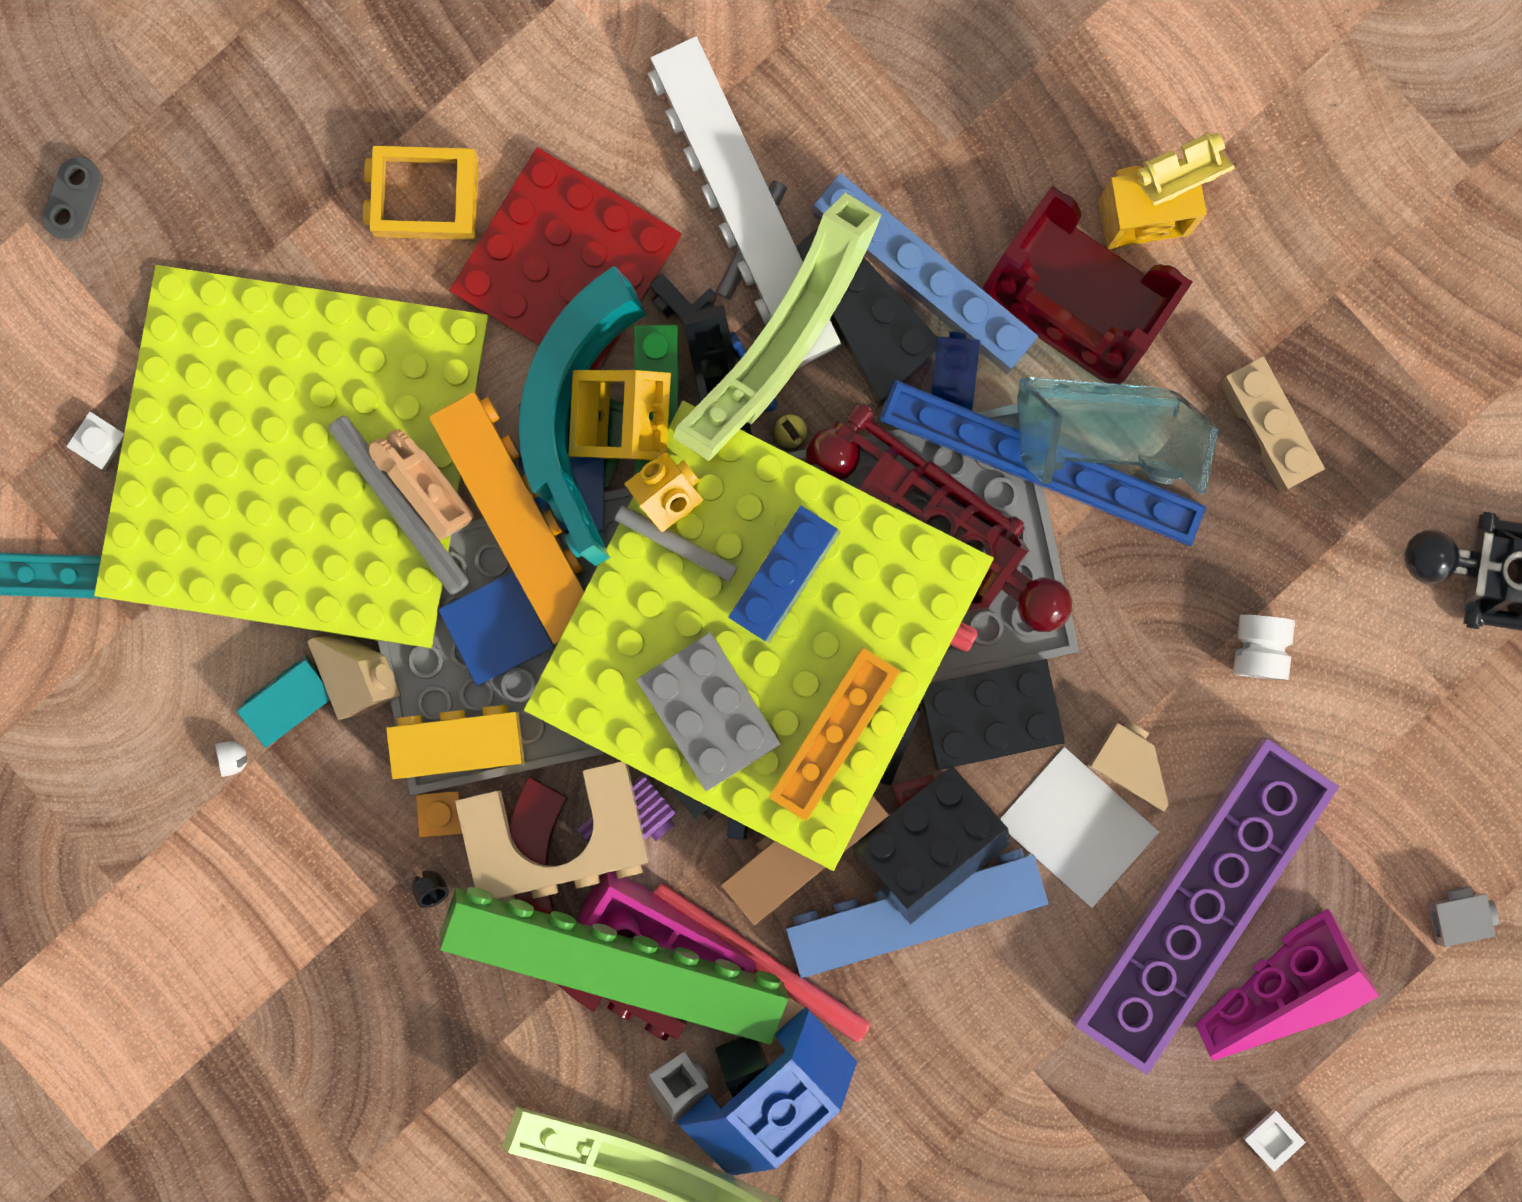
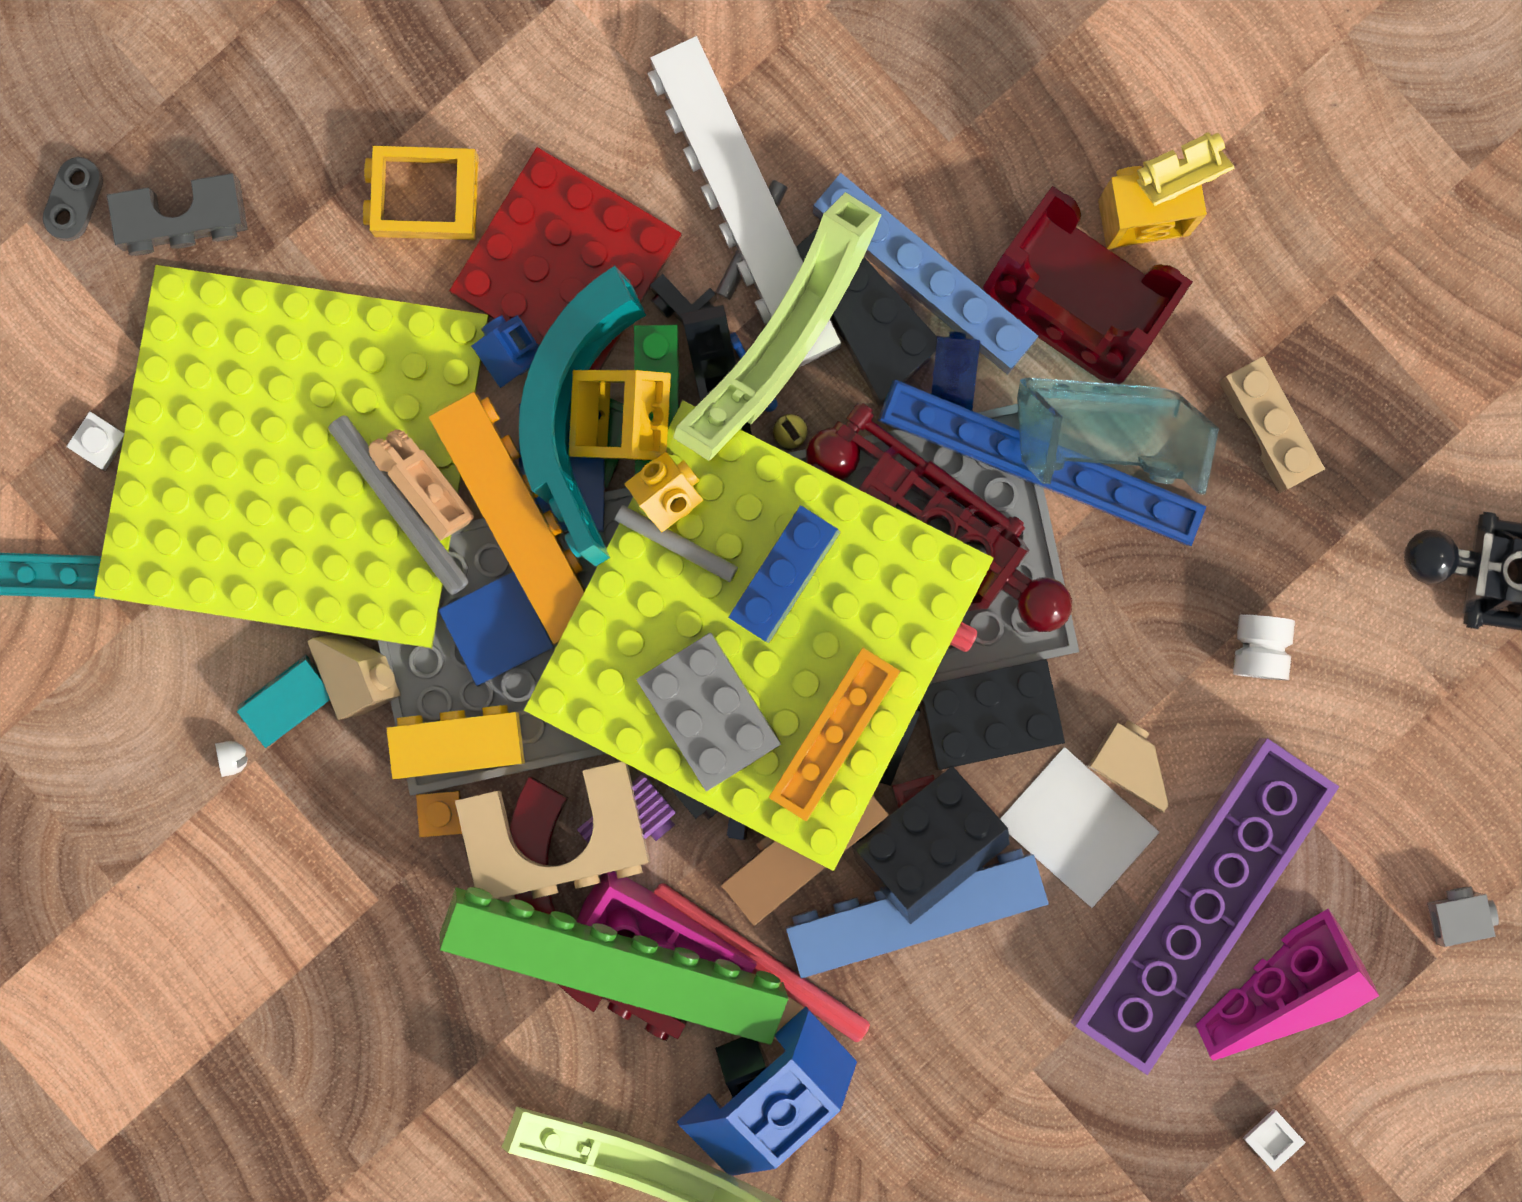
(214, 212): none -> dark grey arch
(429, 889): black hinge -> none
(506, 349): none -> blue window
(678, 1086): light grey brick -> none

